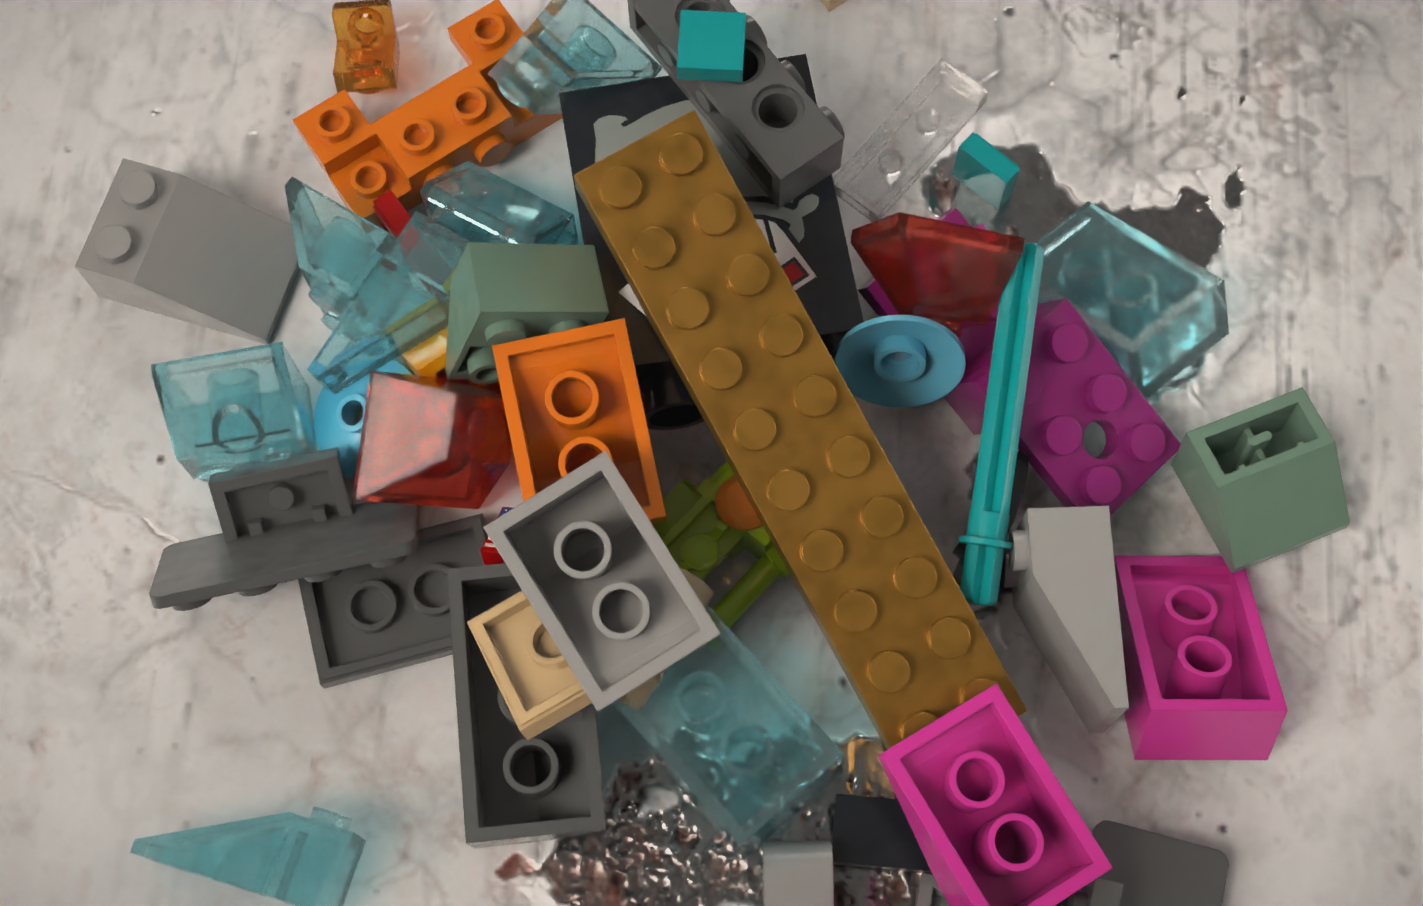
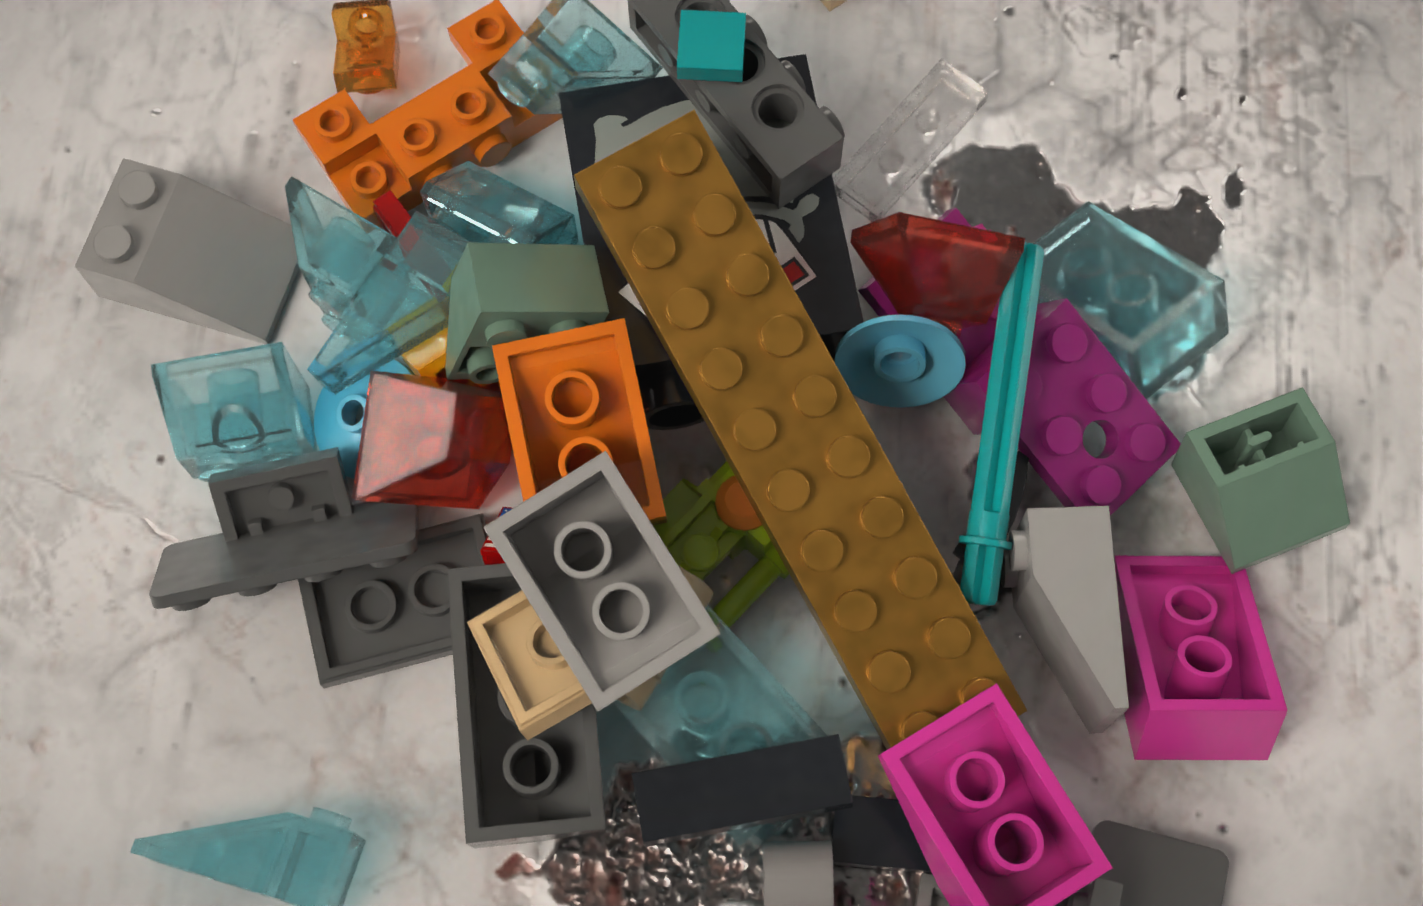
(742, 790): none -> black tile
(985, 170): teal tile -> none

